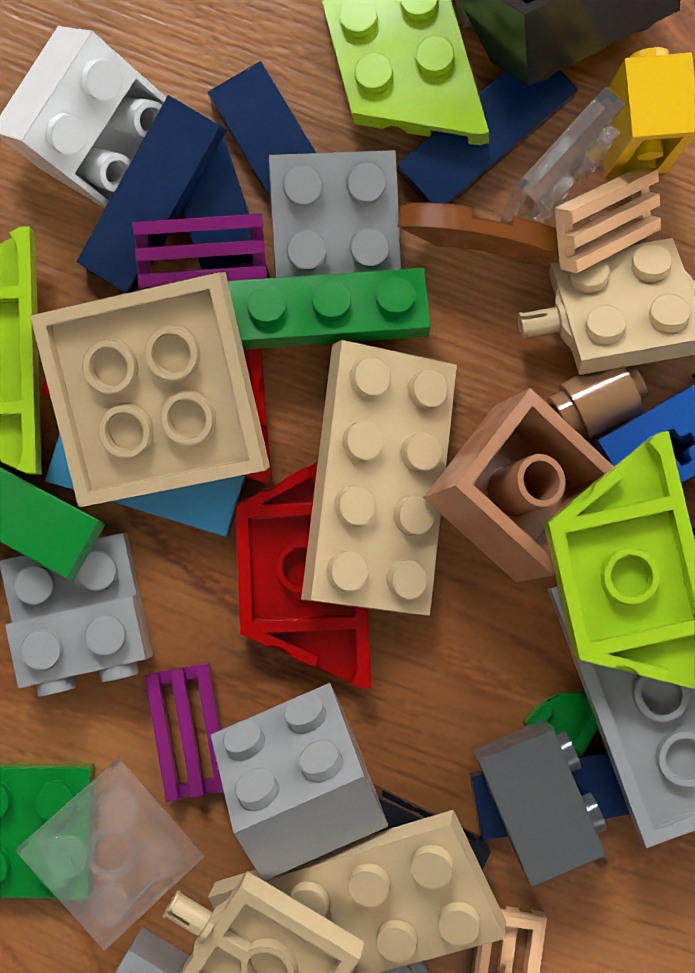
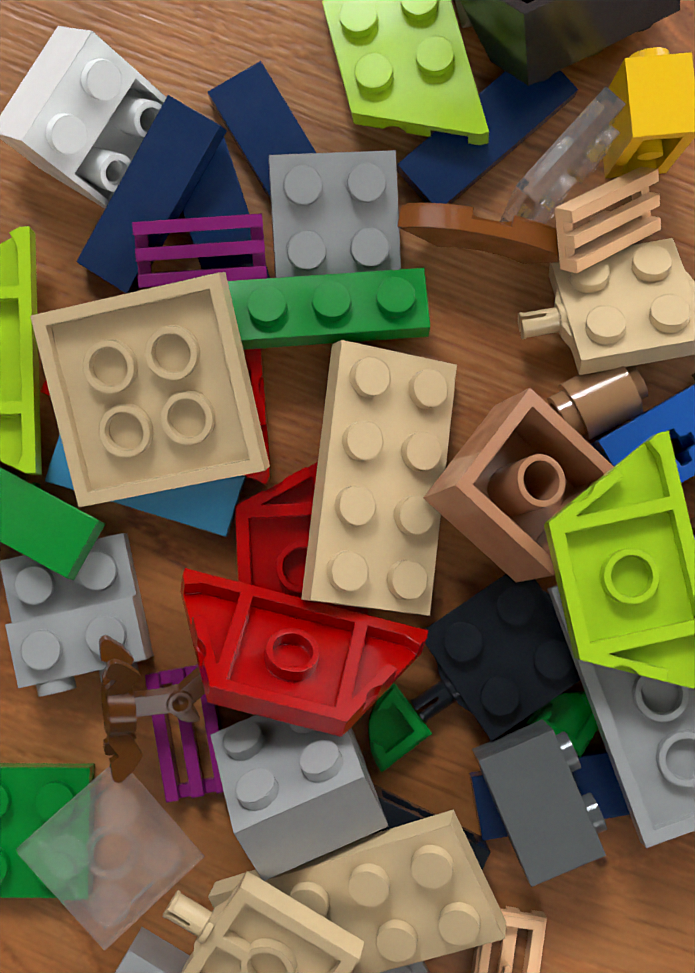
(123, 705): none -> reddish brown piece
(292, 654): none -> red wing
(394, 728): none -> green tile
(499, 656): none -> black plate

